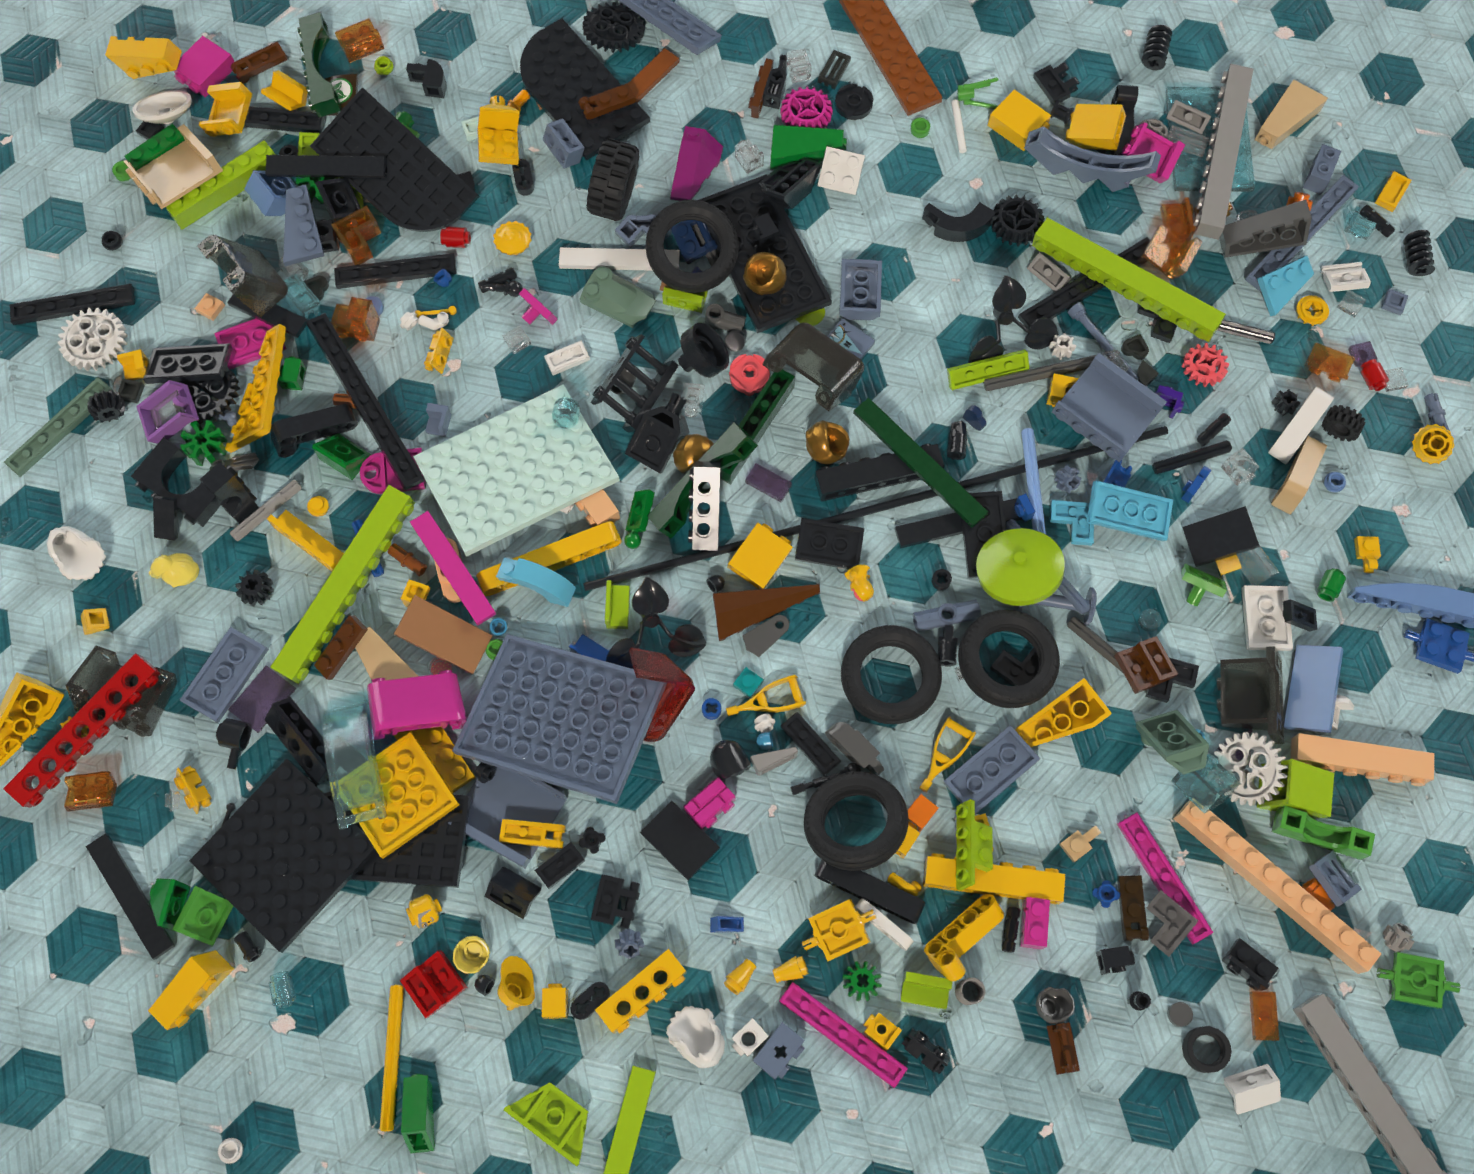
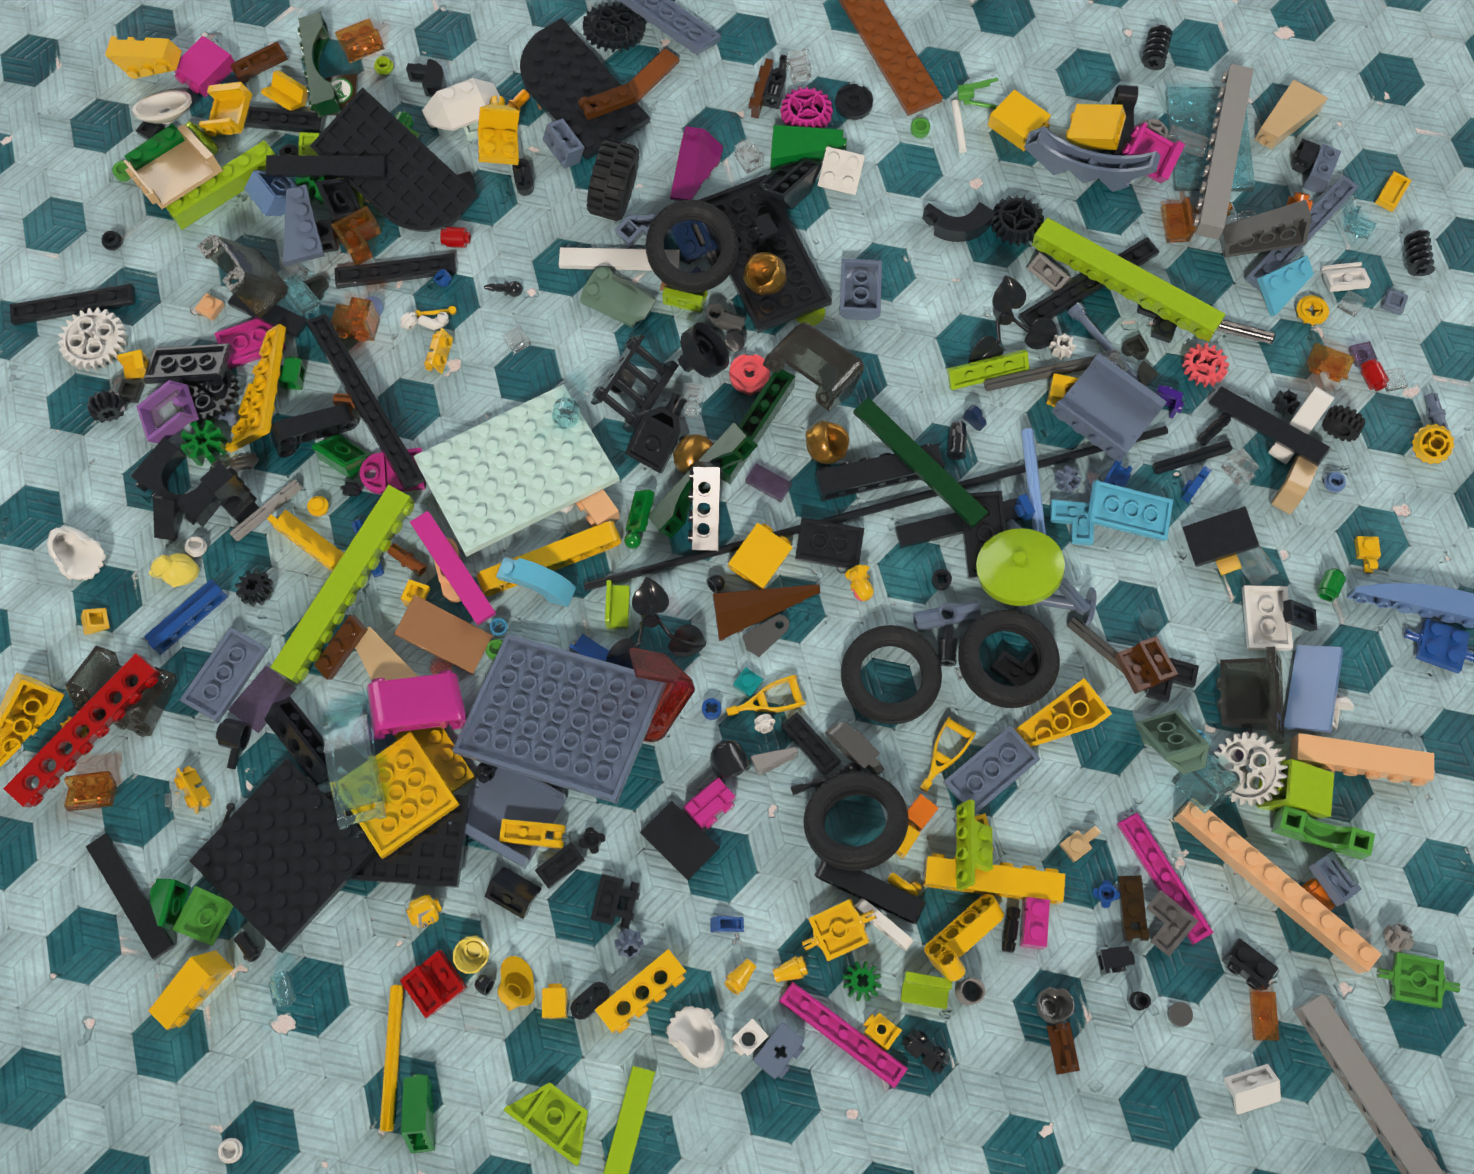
(54, 430): sand green tile -> none
(185, 617): none -> blue panel
(195, 546): none -> white plate
(203, 137): none -> lime piece
(350, 489): none -> black plate
(438, 419): sand blue panel -> none
(459, 104): none -> white wedge
(498, 278): black axle -> none
(512, 238): yellow piece -> none
(535, 309): dark pink tile -> none
(567, 357): white plate -> none
(765, 741): dark azure hinge -> none
(828, 81): pearl dark grey tile -> none
(851, 338): sand blue tile -> none
(1052, 85): black plate -> none
(1061, 112): black bush -> none
(1170, 253): clear orange bracket -> none
(1188, 117): light grey slope -> none
(1202, 582): bright green tile -> none
(1225, 1049): black tyre -> none
(1270, 426): none -> black tile
(1305, 156): none -> black brick
(1387, 230): black axle -> none

